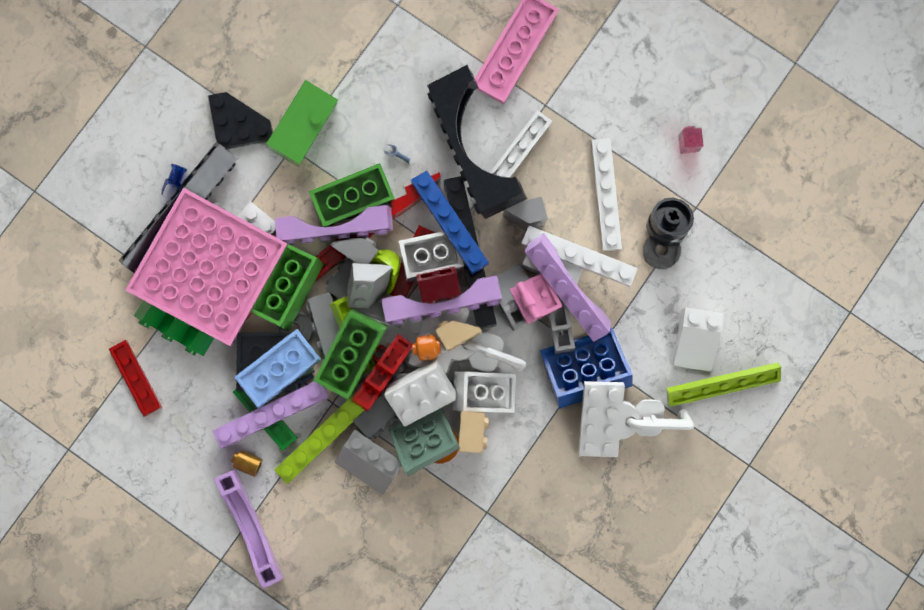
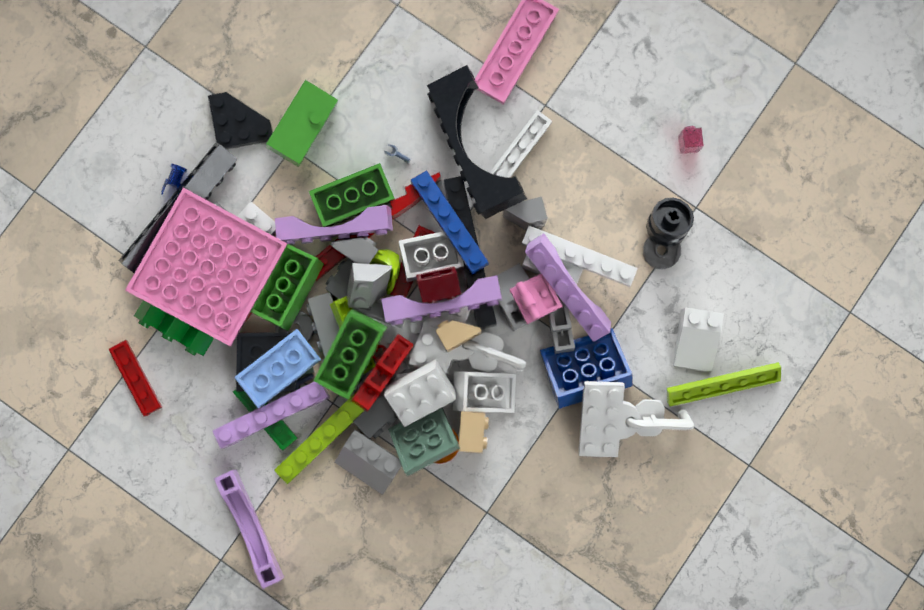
(246, 462): pearl gold brick -> none
(427, 347): orange head -> none
(606, 194): white plate -> none

